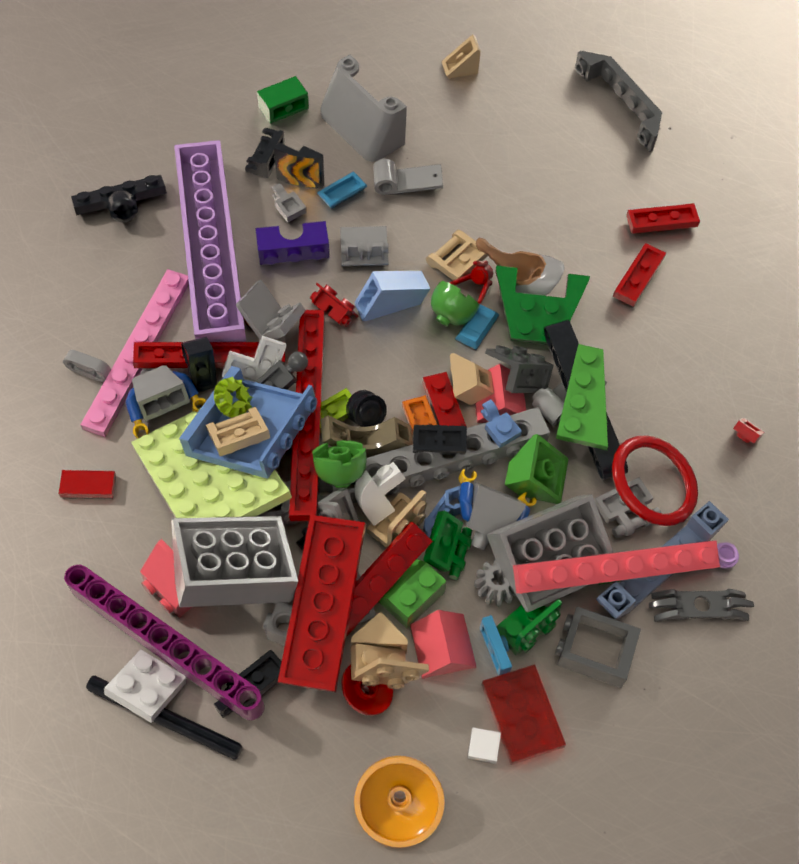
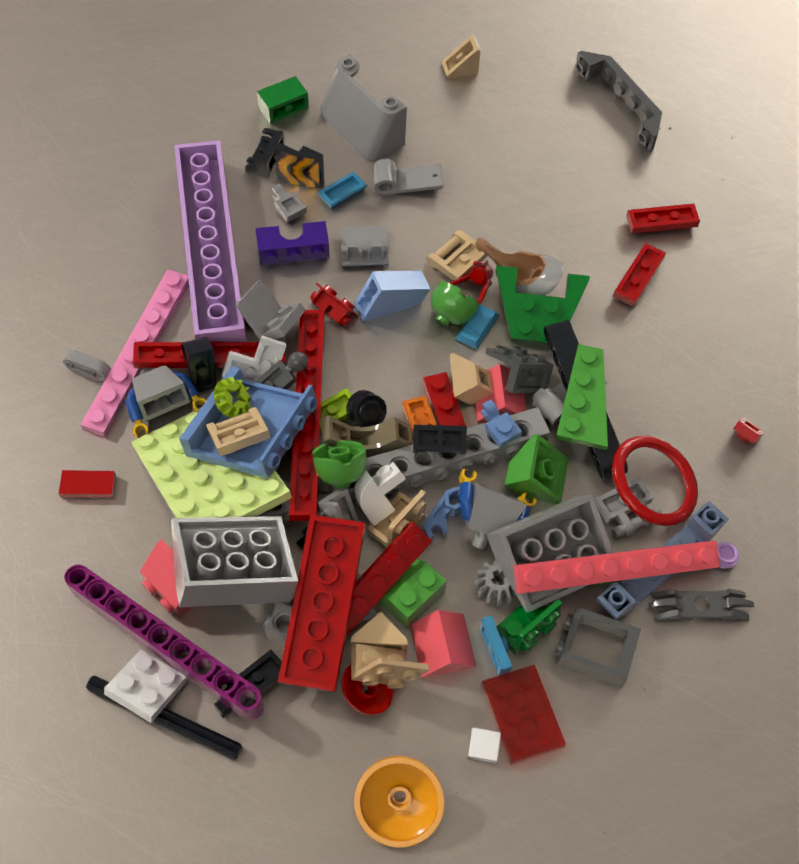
(119, 198): black plate -> none
(446, 537): green plate -> none

